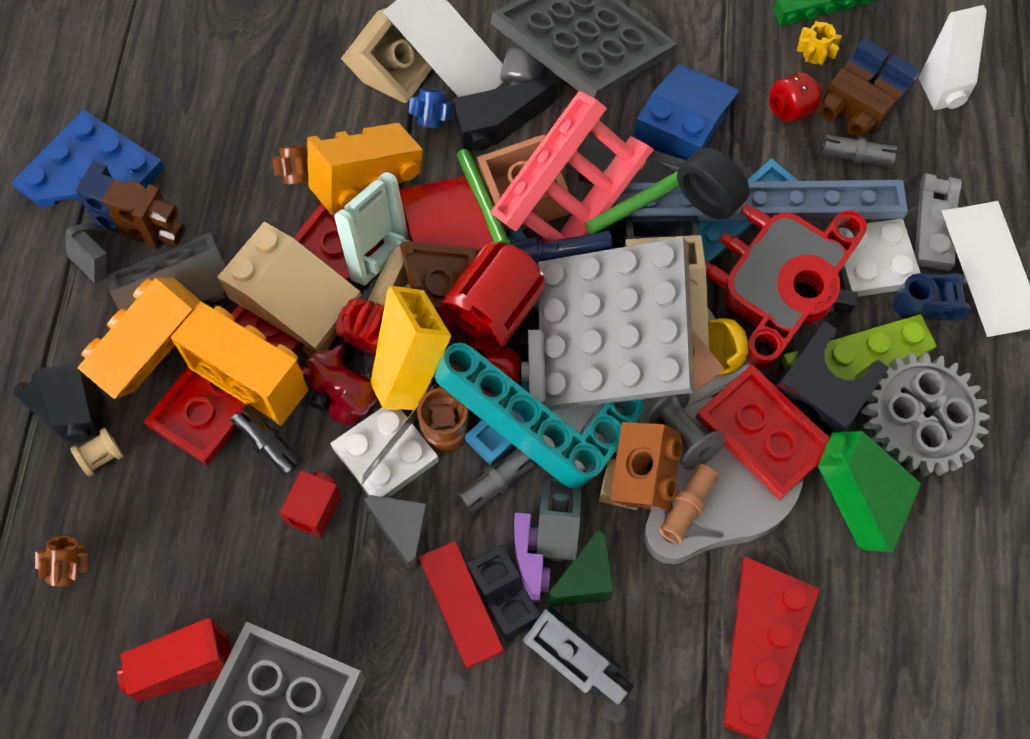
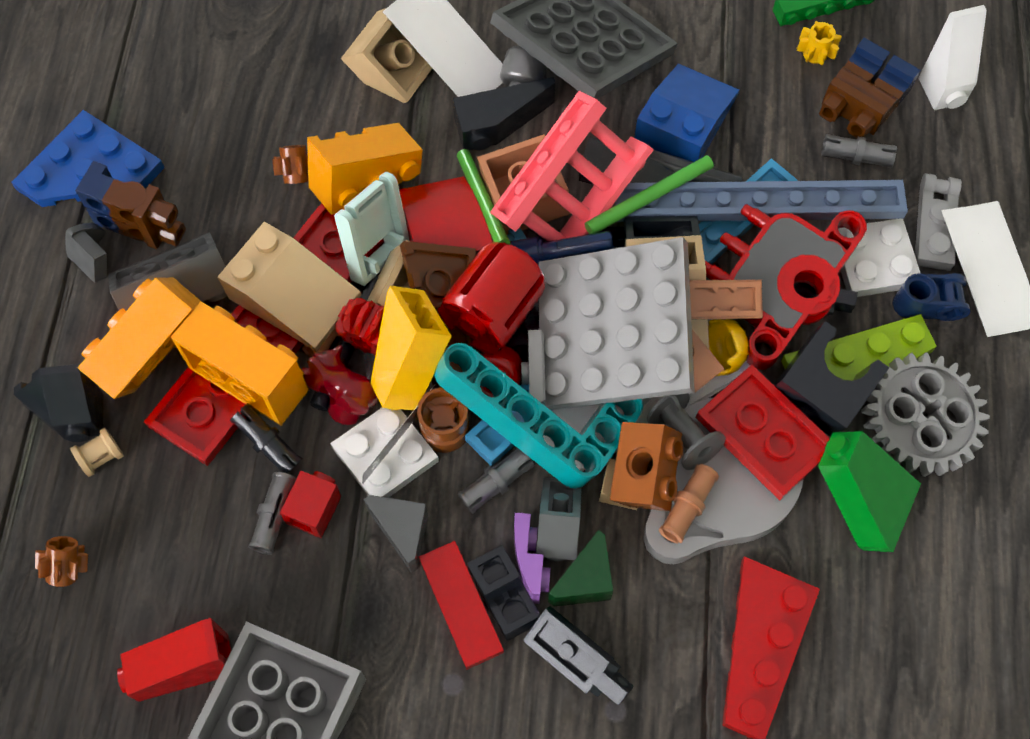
(269, 511): none -> flat silver pin
(430, 108): blue gear -> none
(713, 183): black tyre -> none
(726, 299): none -> nougat plate
(795, 97): red head -> none

